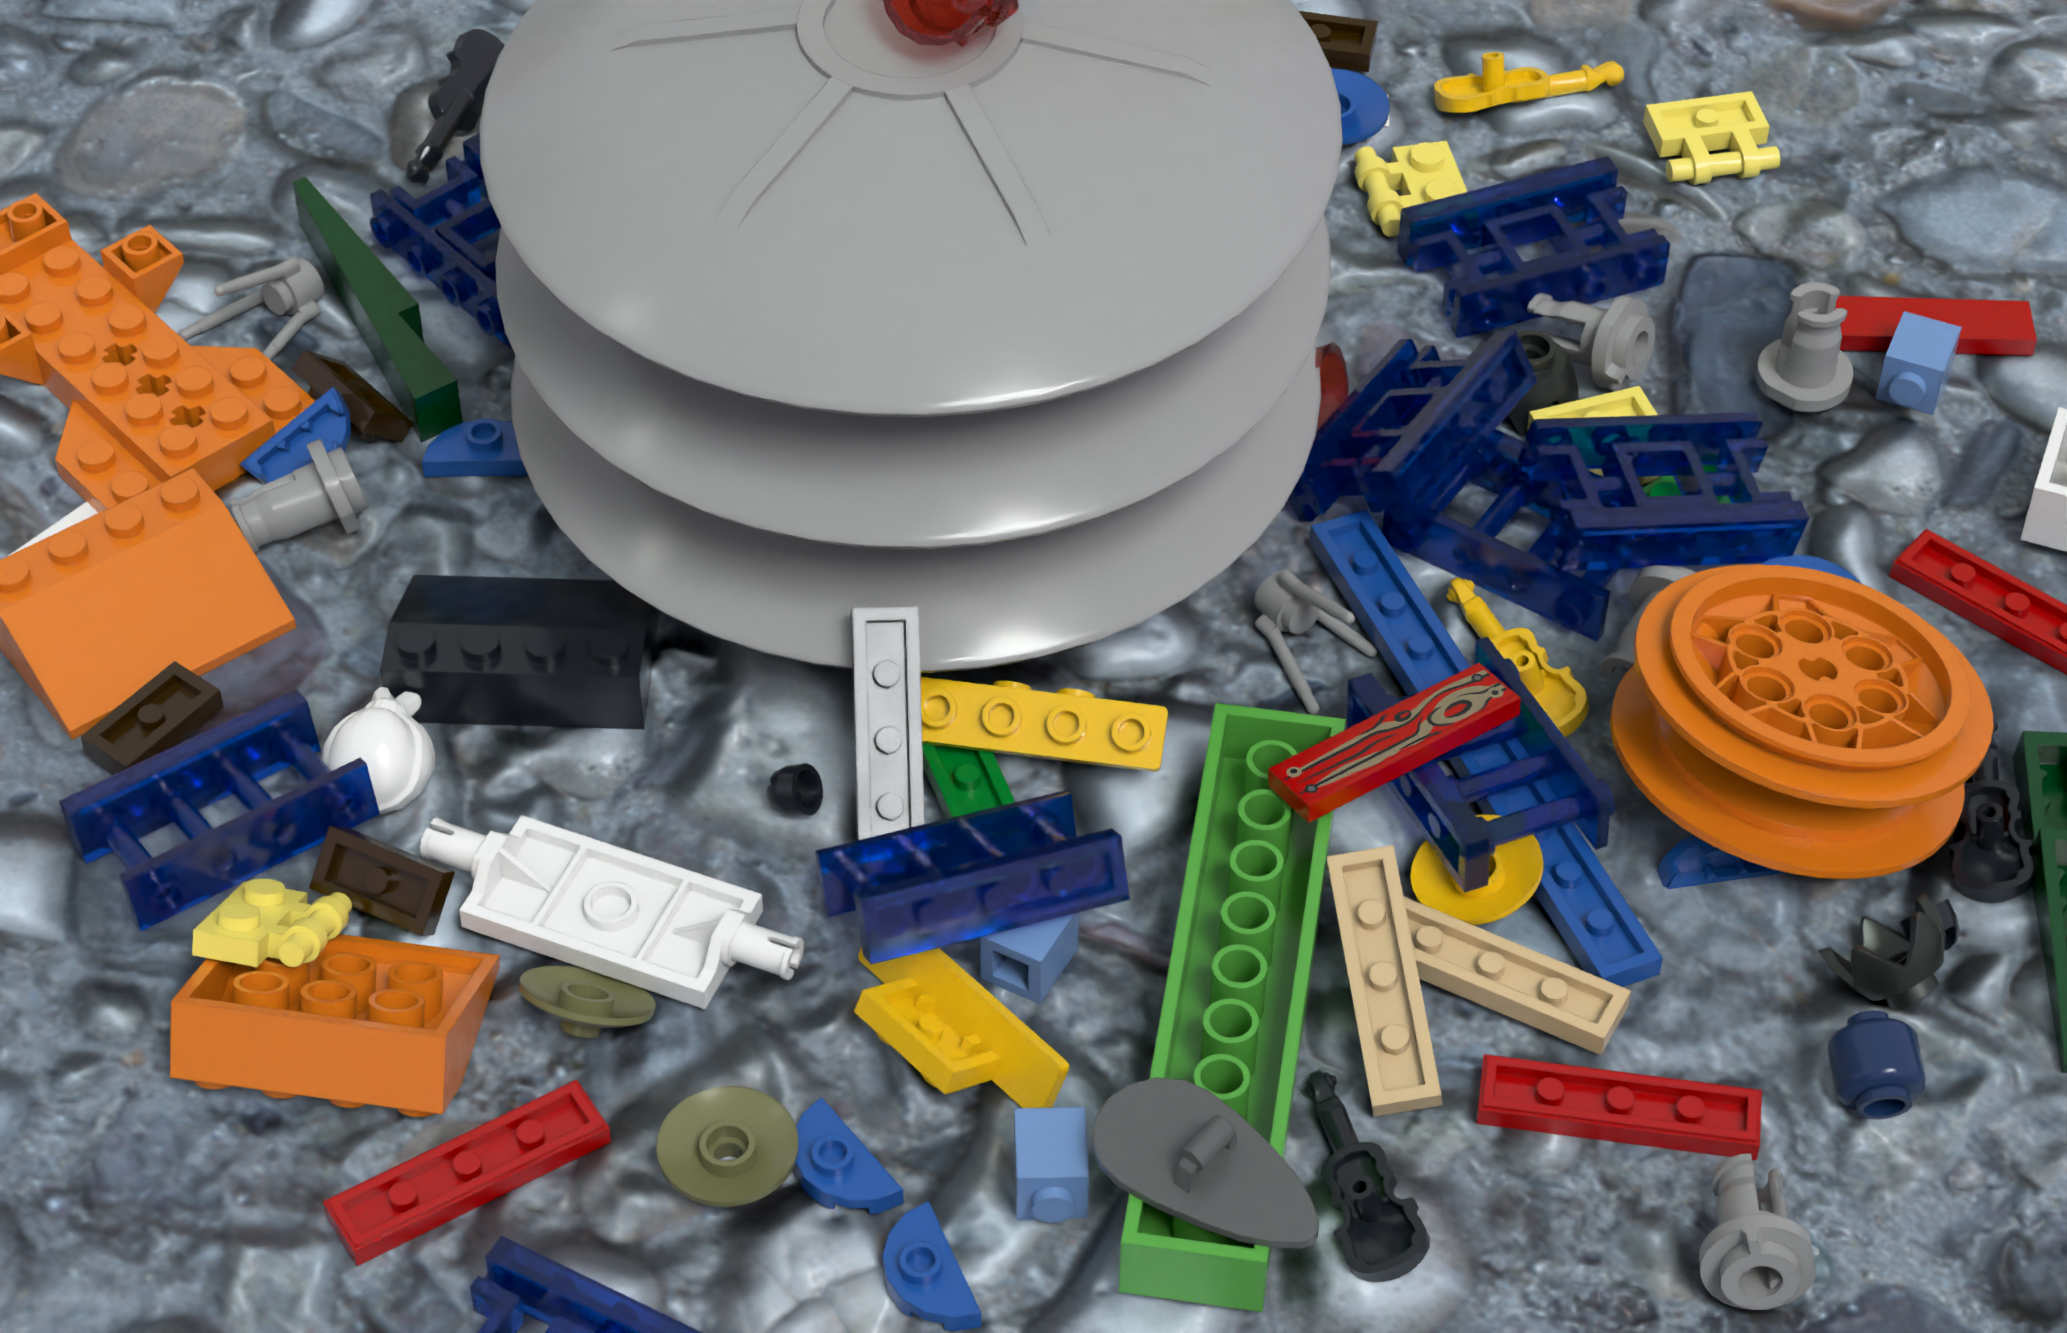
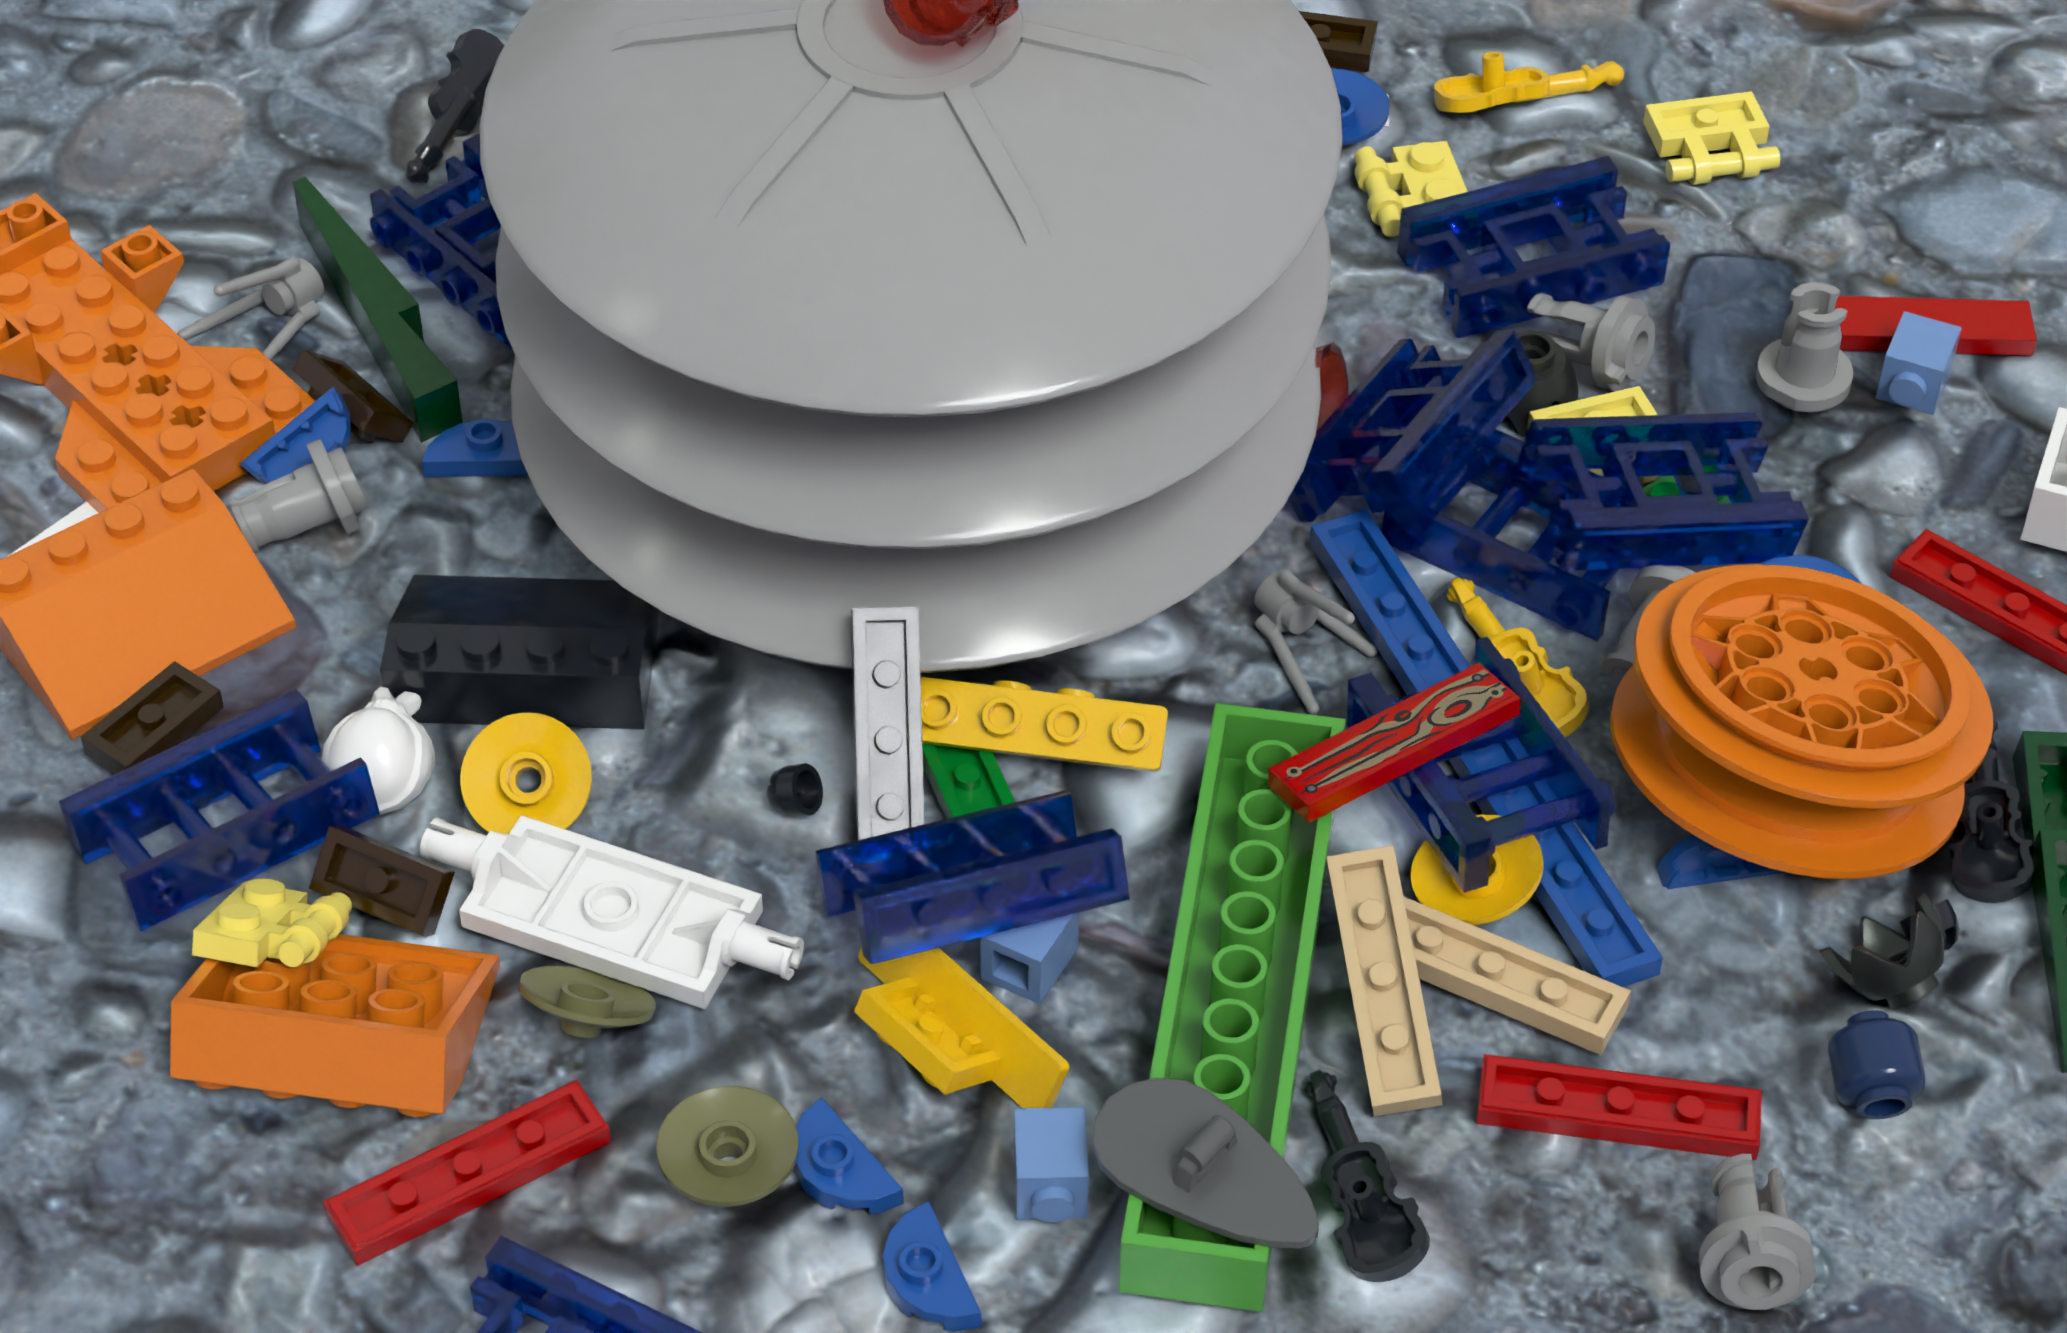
(520, 744): none -> yellow dish

